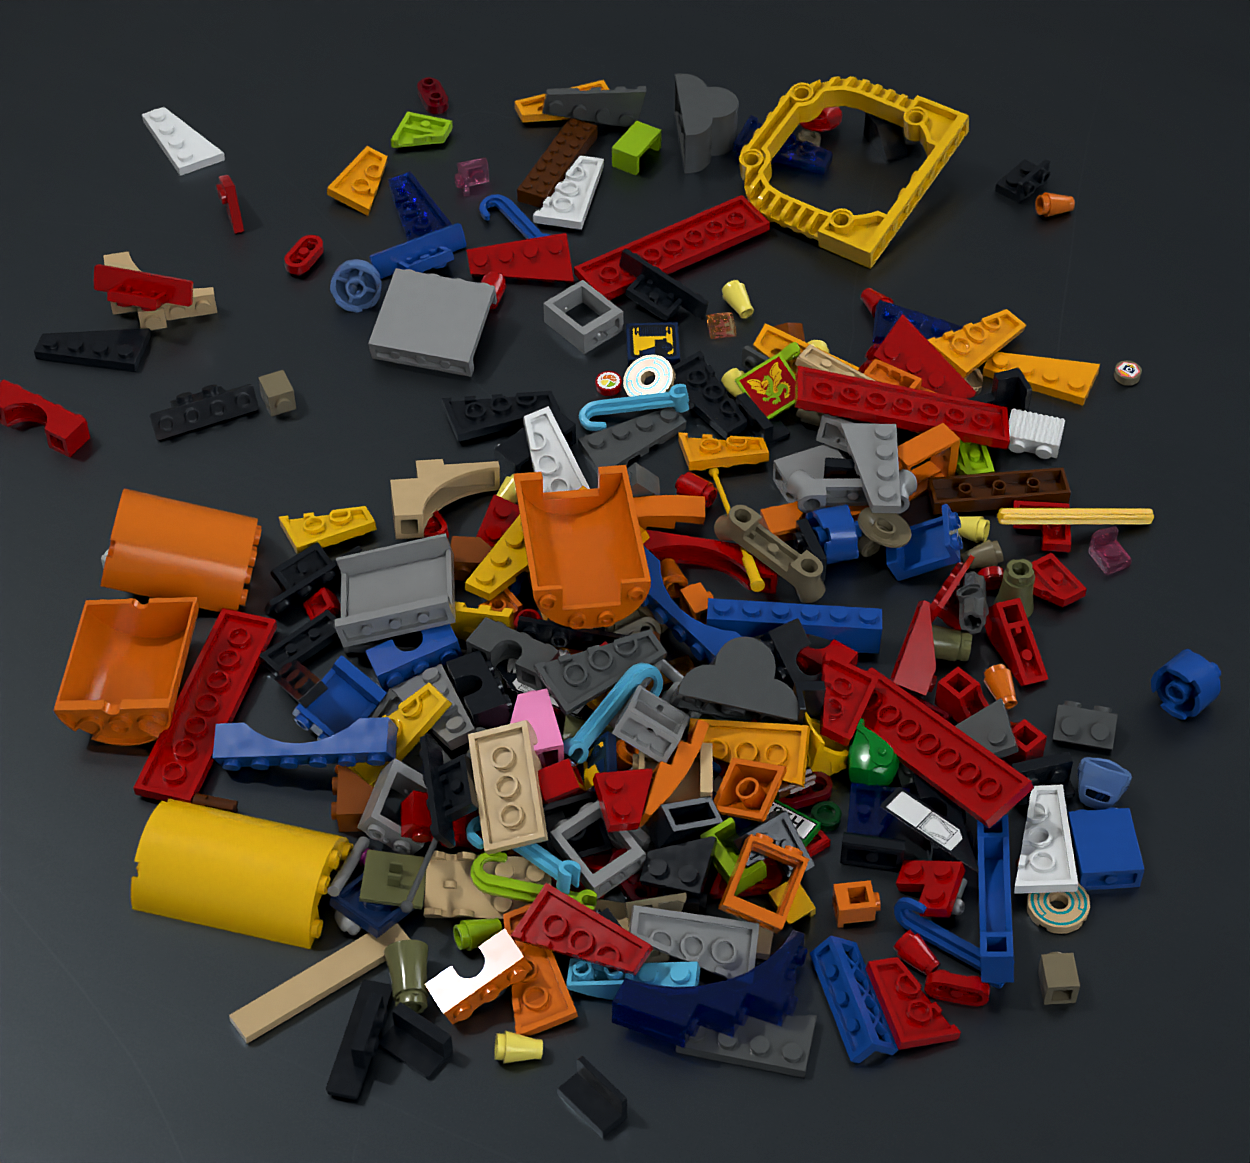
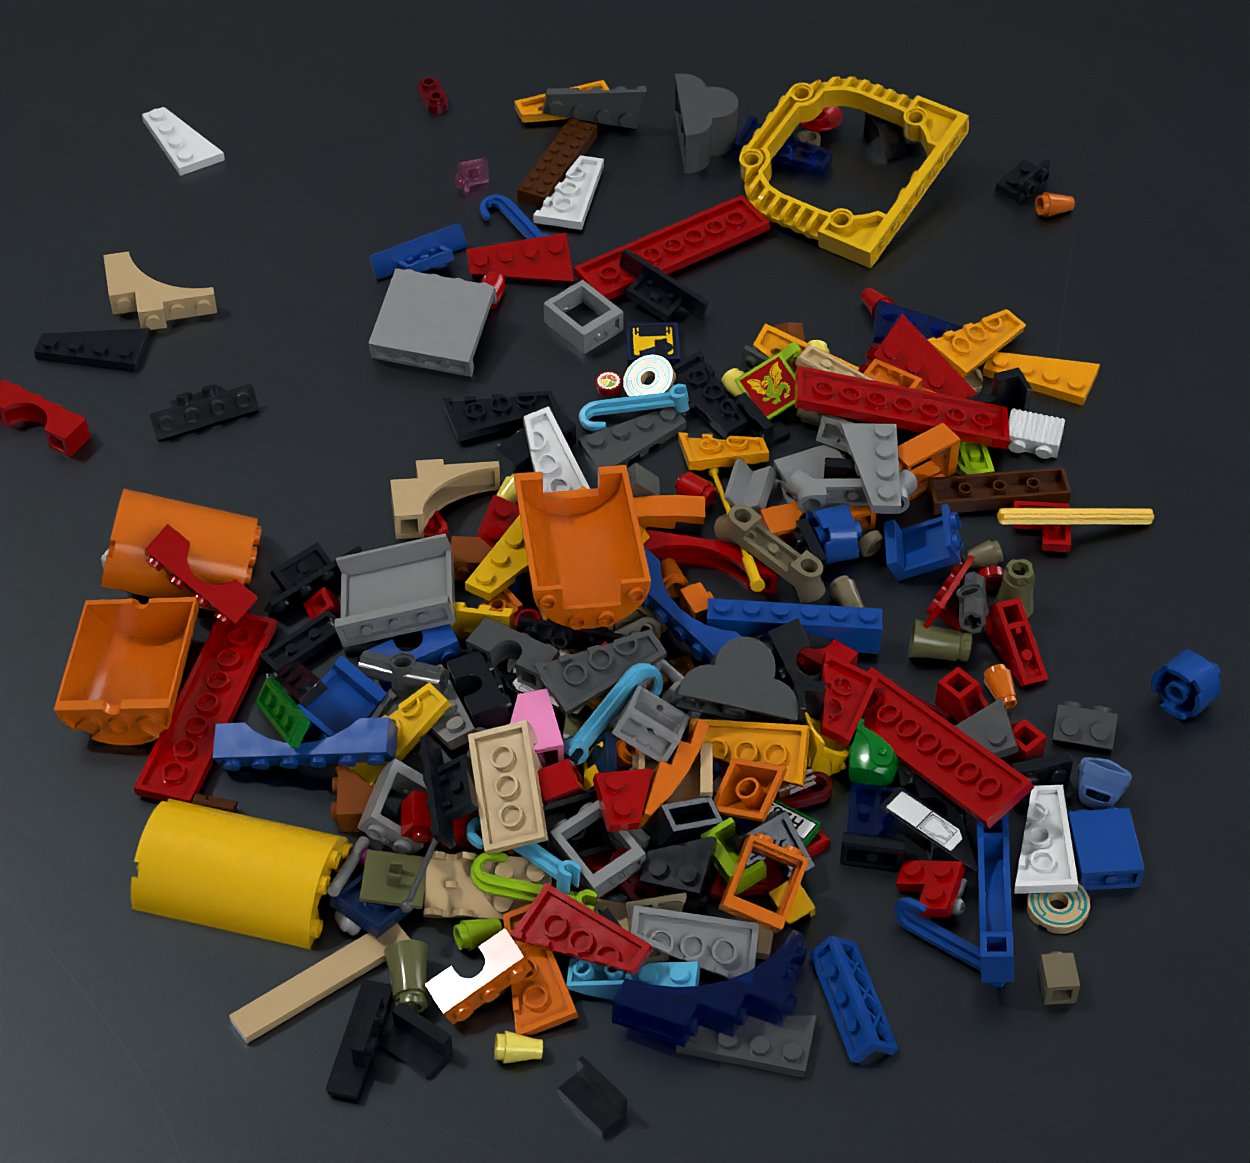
(141, 288): red bracket -> none
(227, 193): red wing -> none
(228, 600): none -> red arch
(277, 393): dark tan brick -> none
(283, 712): none -> green tile
(304, 254): red plate -> none
(327, 529): yellow wing -> none
(356, 285): medium blue cylinder -> none
(360, 180): light orange wing -> none
(403, 671): none -> dark grey piece
(415, 207): clear blue wing -> none
(421, 130): lime wing -> none
(633, 145): lime panel -> none
(721, 325): clear orange tile -> none
(737, 297): light yellow cone -> none
(749, 486): none -> light grey panel
(827, 814): dark green tile -> none
(845, 592): none -> dark tan cone
(854, 902): orange brick -> none
(884, 528): dark tan dish -> none
(907, 1009): red wing -> none
(916, 659): red slope -> none
(916, 953): red cone -> none
(957, 988): red plate -> none
(974, 528): light yellow cone -> none
(1056, 582): red wing -> none
(1107, 551): clear pink bracket -> none
(1127, 373): tile -> none

